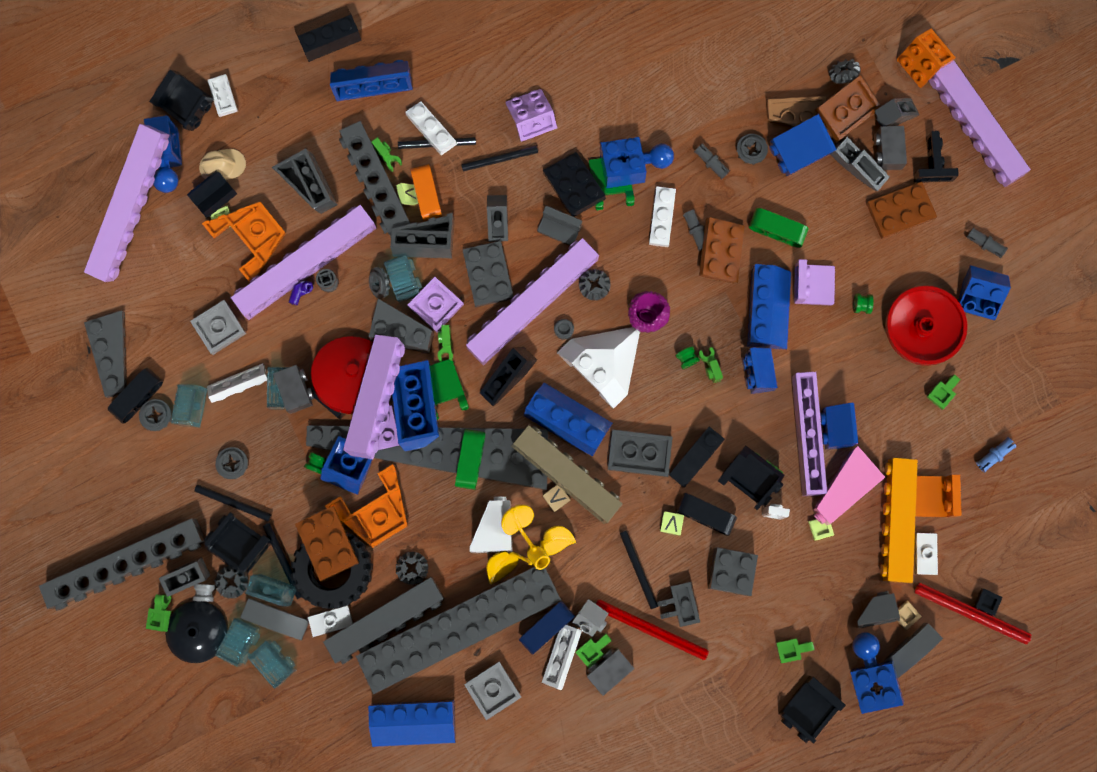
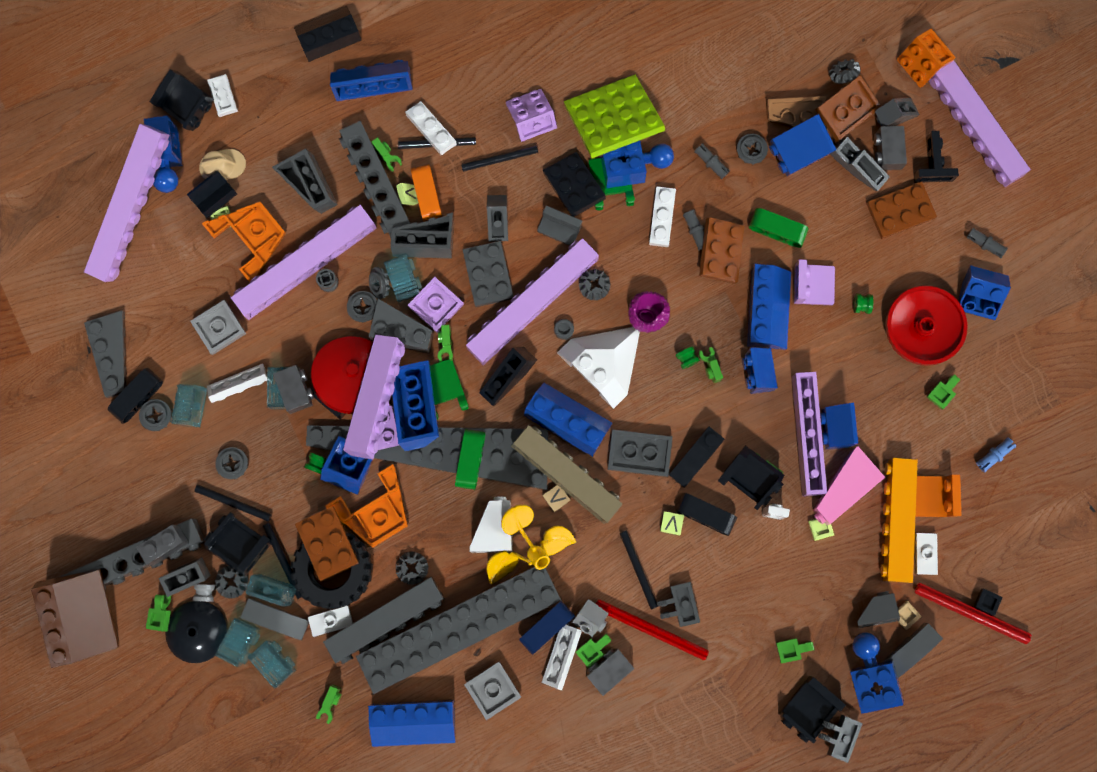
(74, 617): none -> reddish brown slope
(162, 545): none -> flat silver brick
(299, 290): dark purple arm -> none
(332, 698): none -> bright green plate
(356, 300): none -> dark grey gear
(614, 116): none -> lime plate
(732, 571): dark grey brick -> none
(843, 739): none -> dark grey hinge

